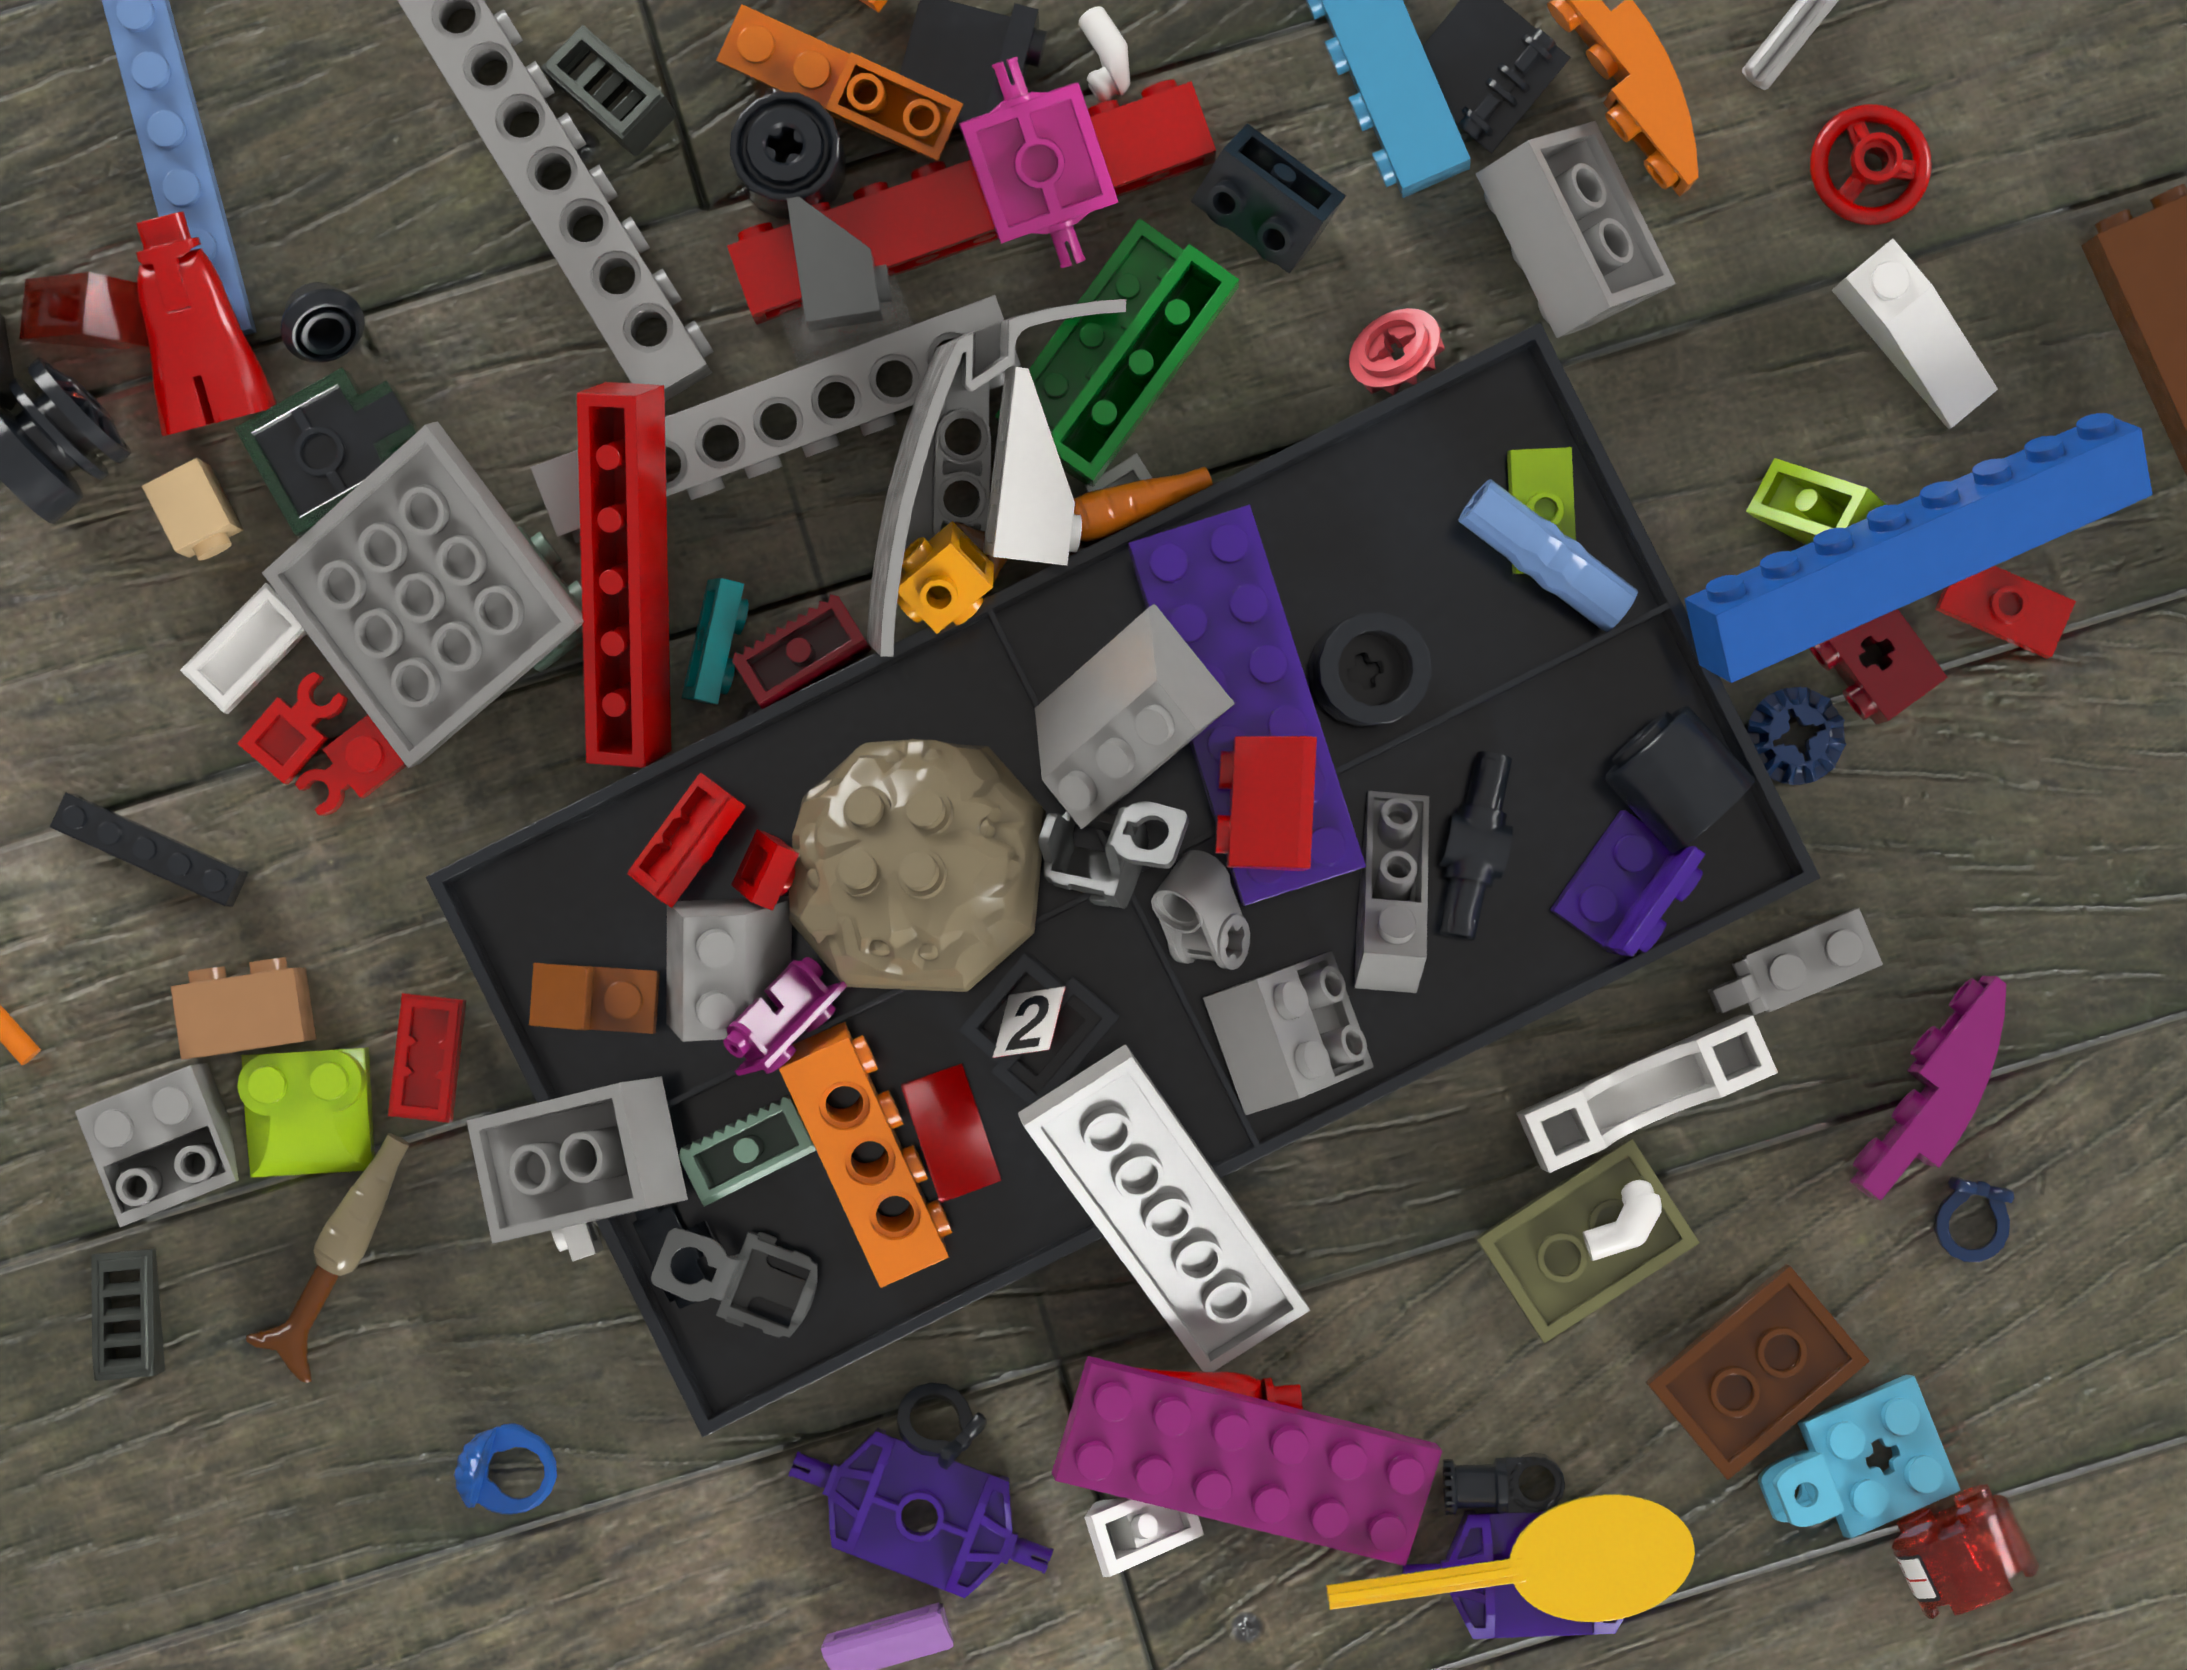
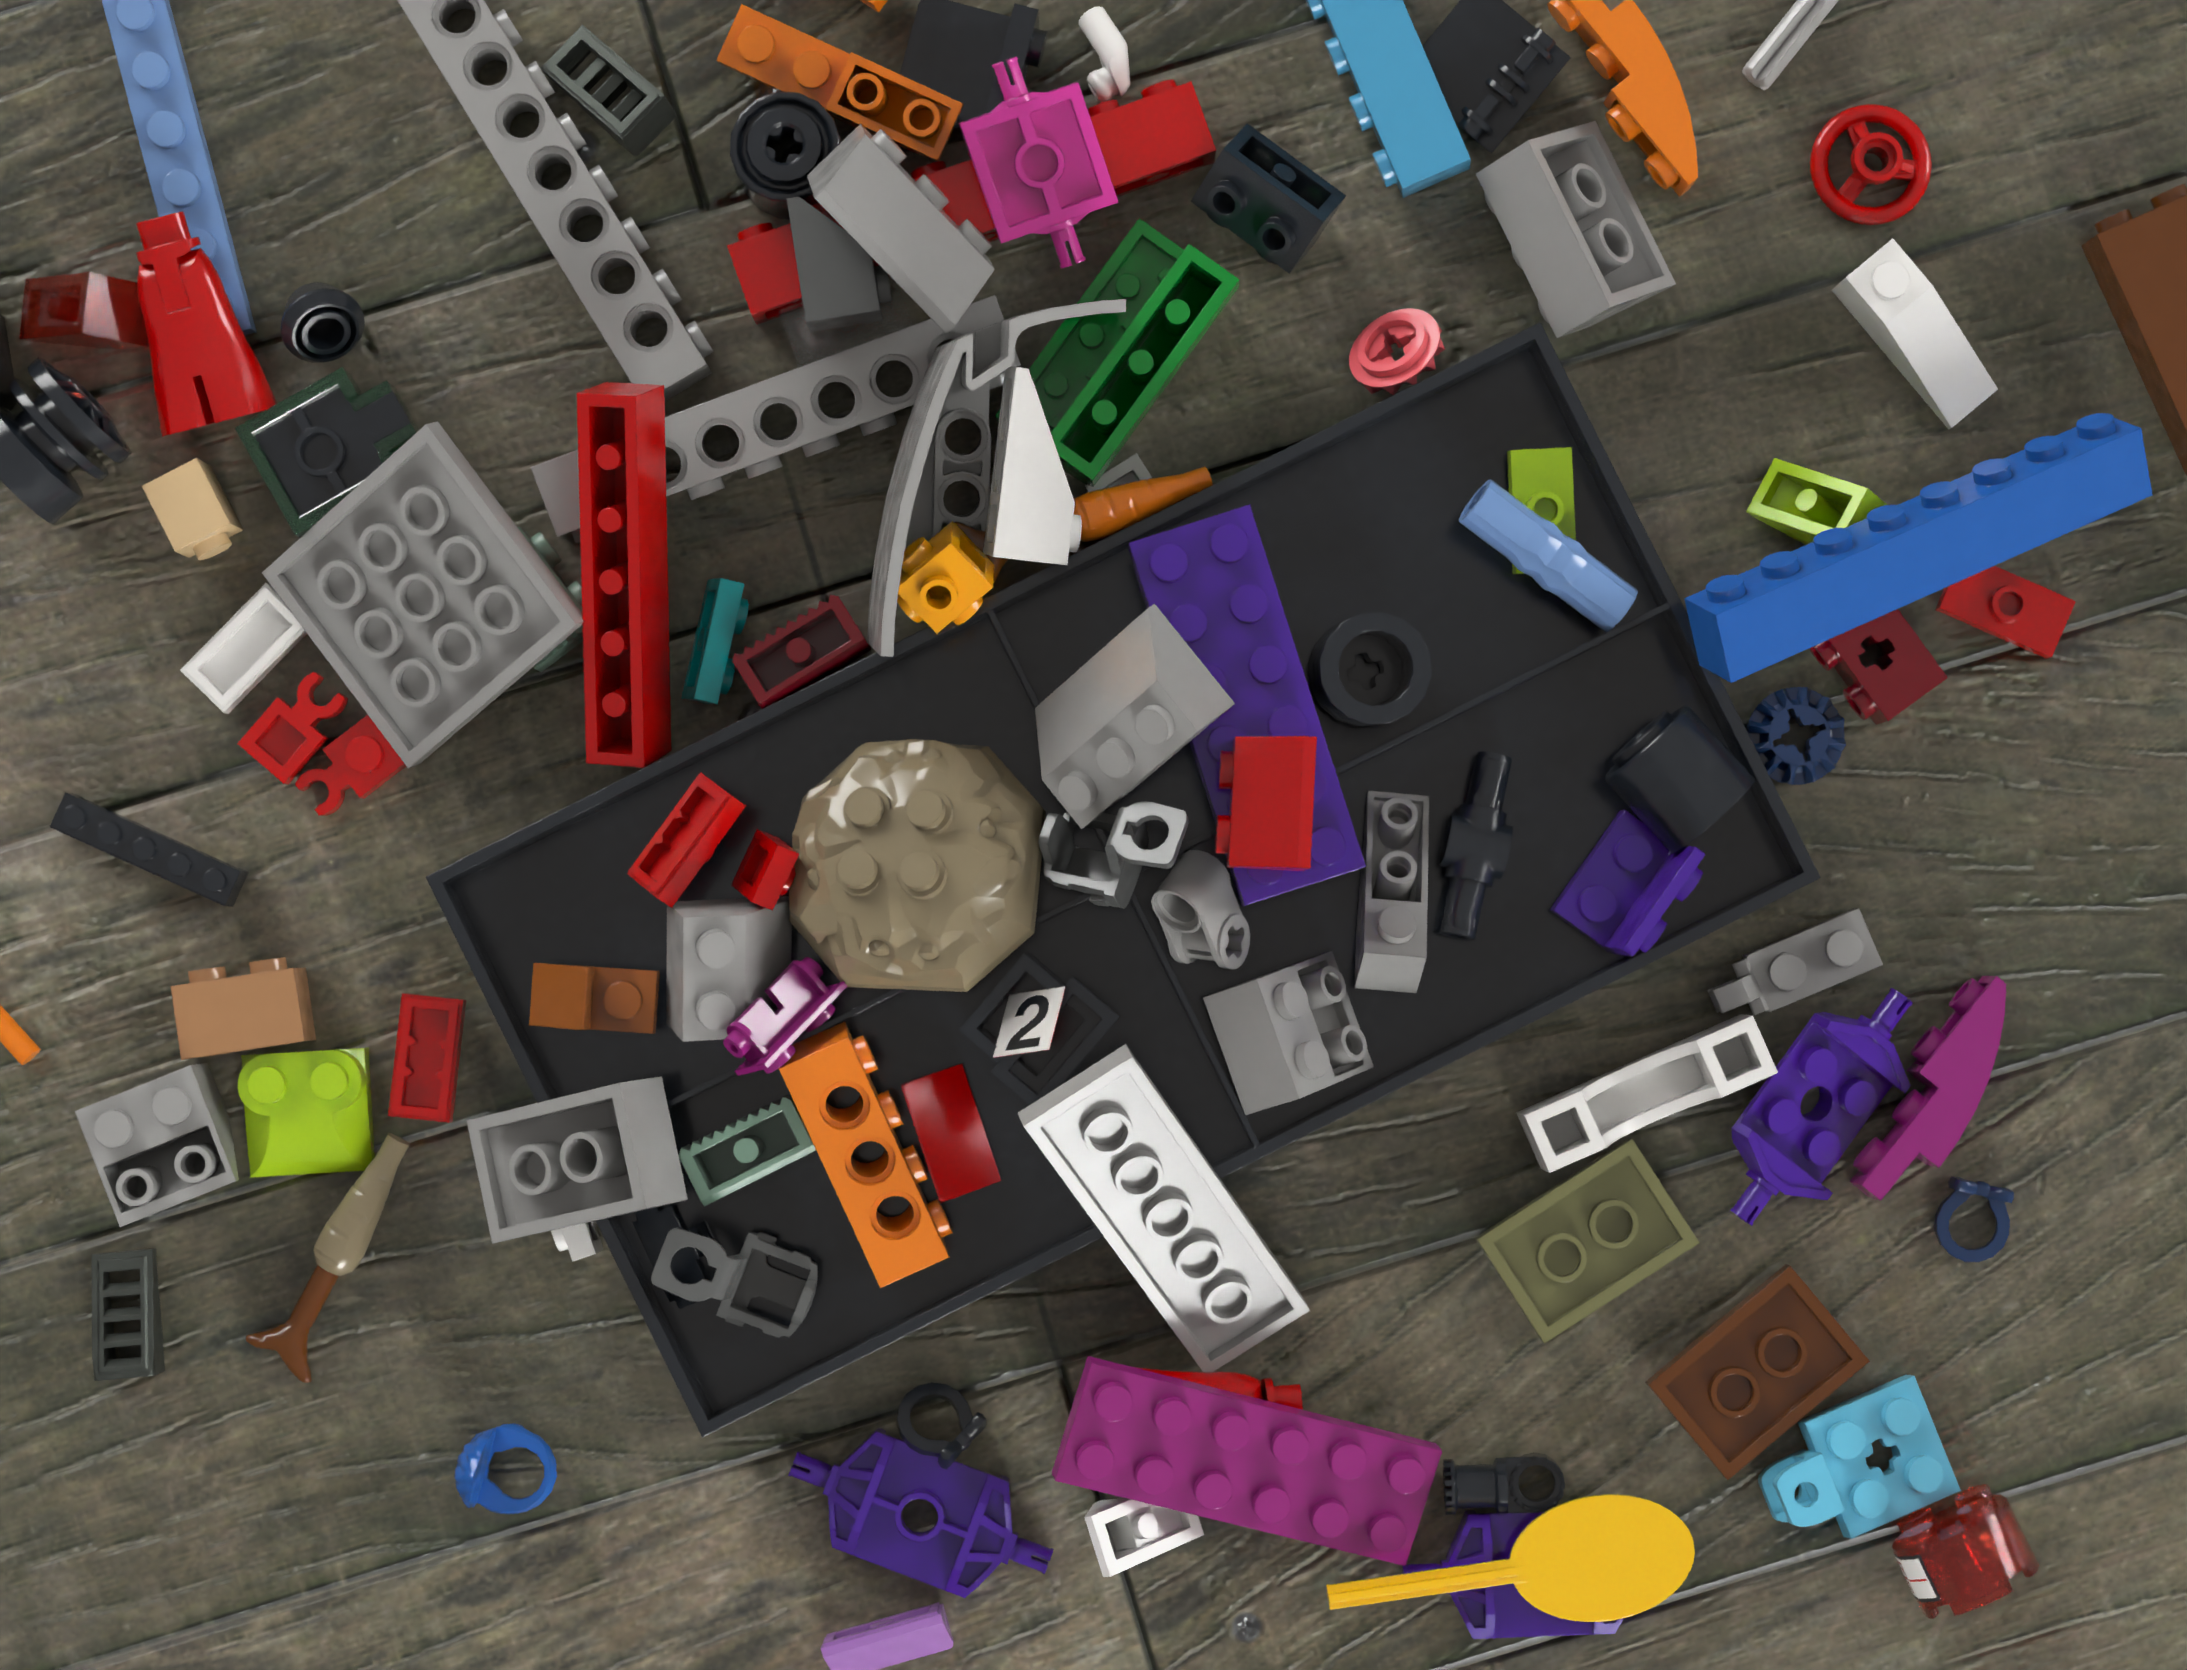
(903, 224): none -> light grey slope
(1632, 1226): white arm -> none
(1853, 1071): none -> dark purple plate

